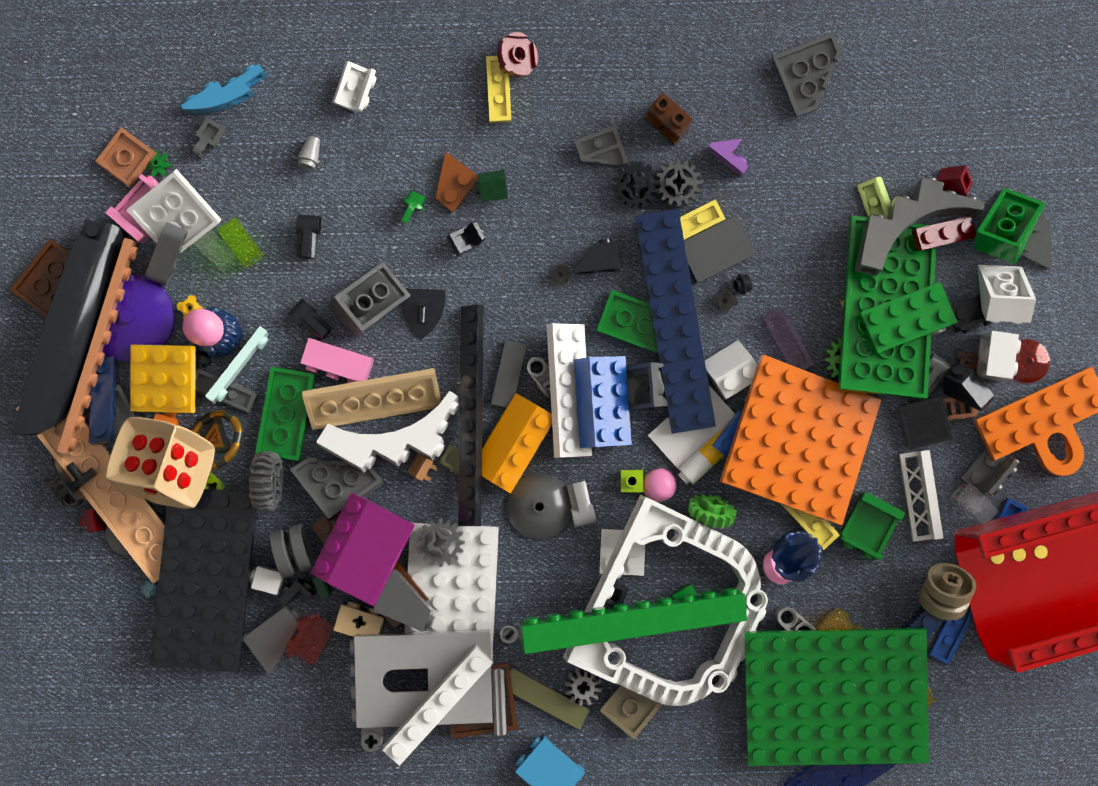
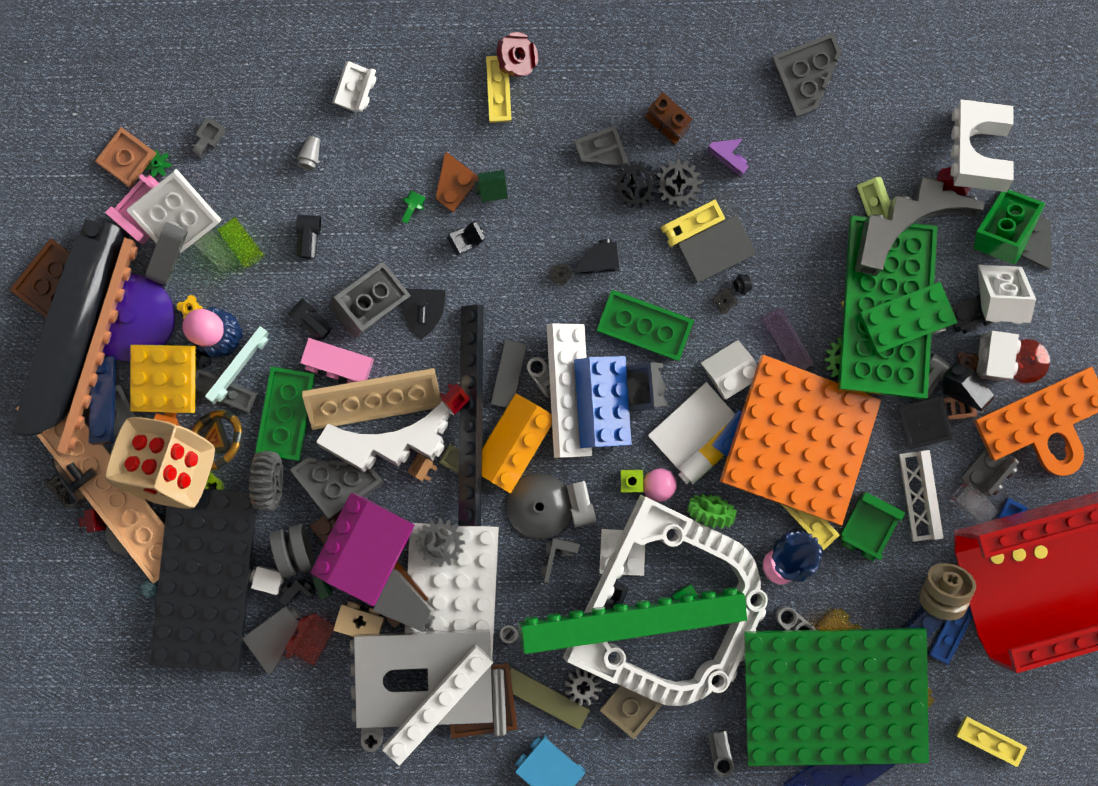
(218, 98): dark azure slope -> none
(455, 398): none -> dark red tile
(566, 547): none -> dark grey bracket
(675, 321): dark blue plate -> none
(720, 751): none -> dark grey piece
(943, 233): plate -> none
(970, 167): none -> white arch
(991, 741): none -> light yellow plate

